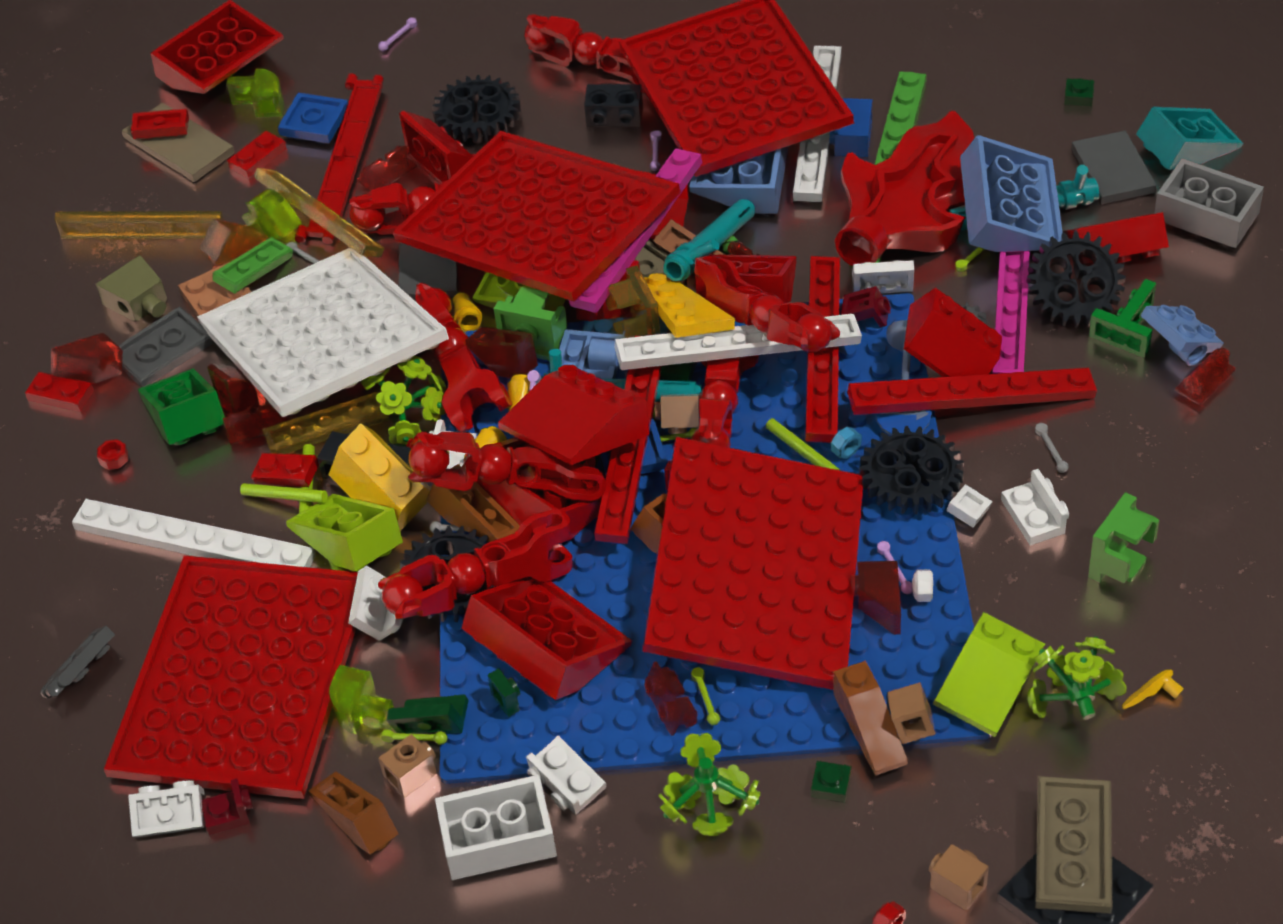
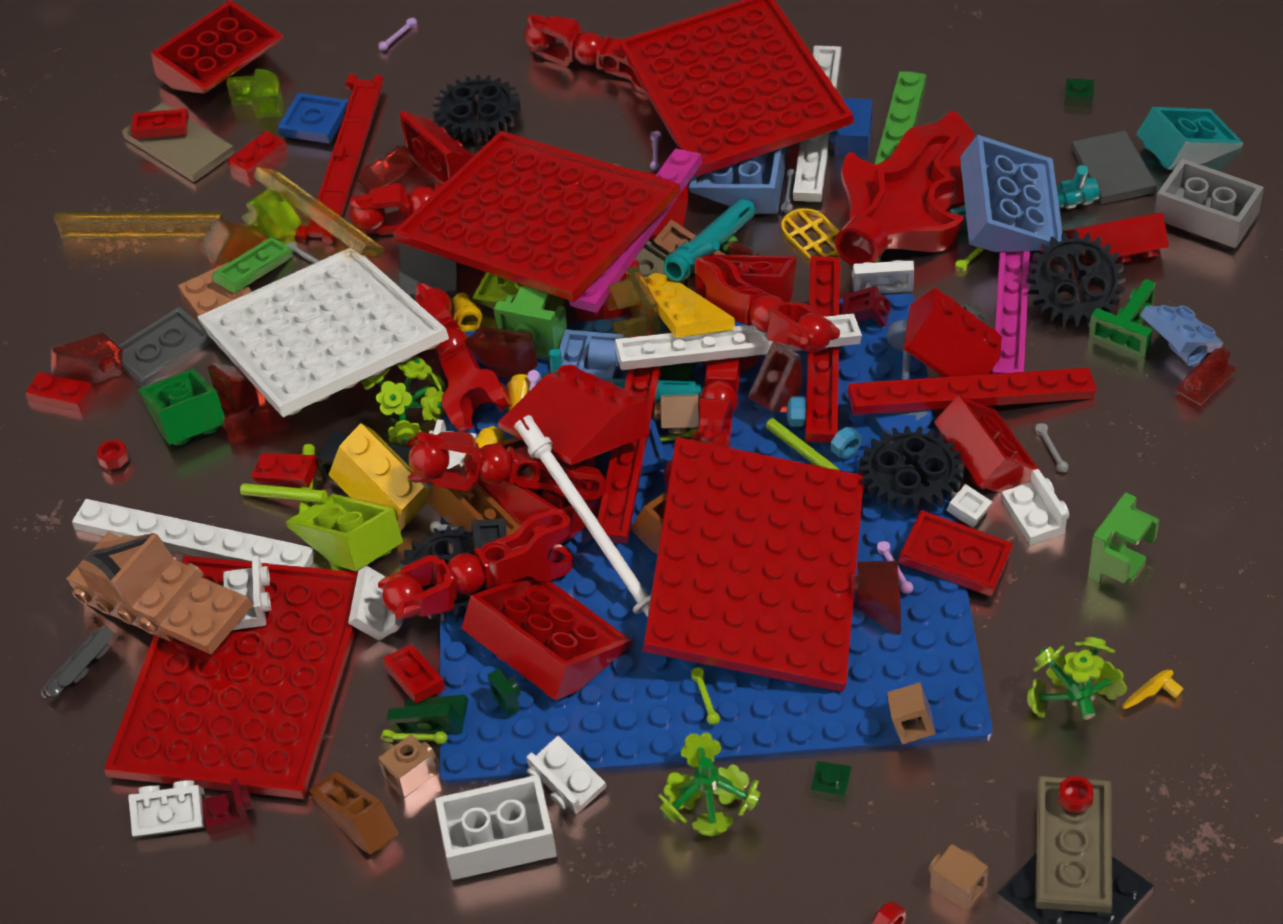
(133, 291): olive torso -> none
(156, 592): none -> nougat wedge
(252, 584): none -> white bracket
(318, 425): clear yellow plate -> none
(355, 702): clear neon green brick -> none
(413, 673): none -> red plate
(487, 530): none -> black plate
(540, 448): none -> white bar
(613, 105): black brick -> none
(663, 688): clear red hinge -> none
(777, 379): none -> clear red slope
(787, 206): none -> light grey hinge
(796, 411): none -> dark azure tile
(814, 224): none -> yellow window
(869, 717): dark orange slope -> none
(923, 585): white tile -> none
(956, 553): none -> red tile
(985, 445): none -> red slope
(989, 674): lime slope -> none
(1075, 794): none -> red tile

